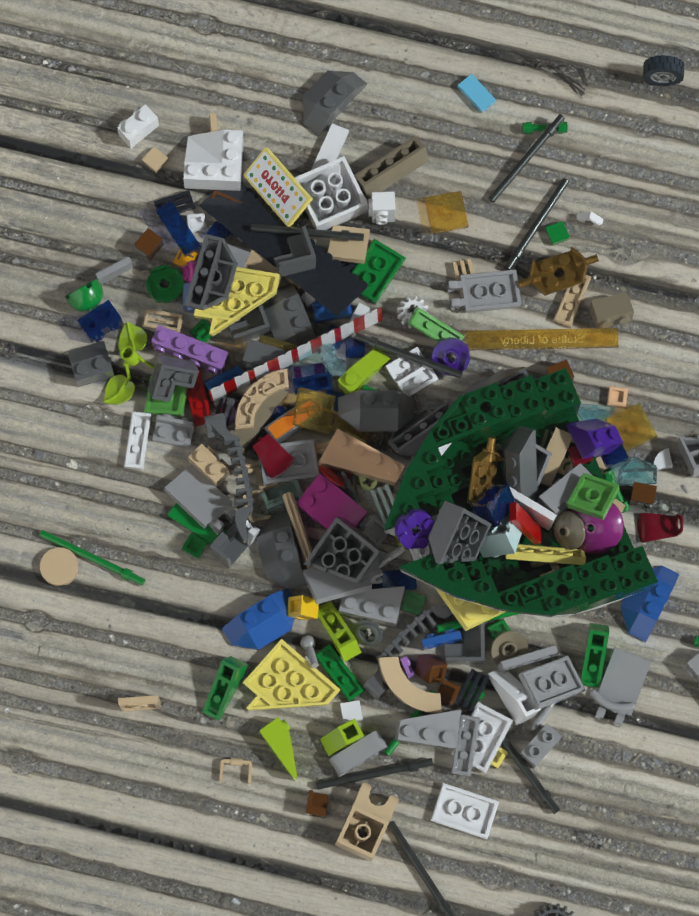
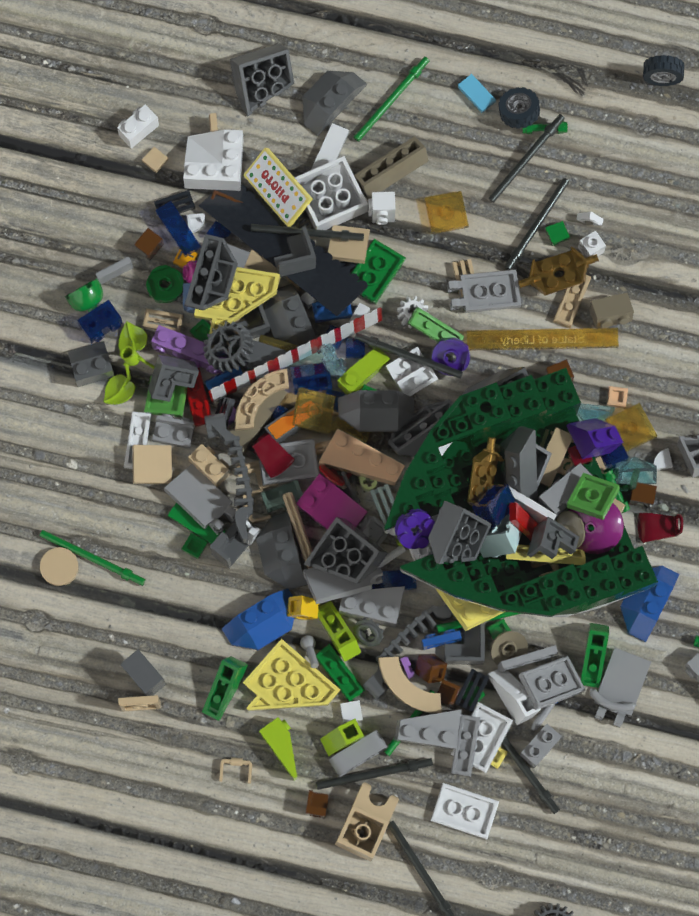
(143, 673): none -> dark grey panel
(152, 464): none -> tan tile
(238, 347): none -> dark grey gear
(261, 76): none -> dark grey wedge
(413, 74): none -> green bar
(413, 603): green tile -> none
(516, 99): none -> black wheel
(549, 537): none -> dark grey panel
(592, 245): none -> white brick
(633, 483): none -> clear green piece

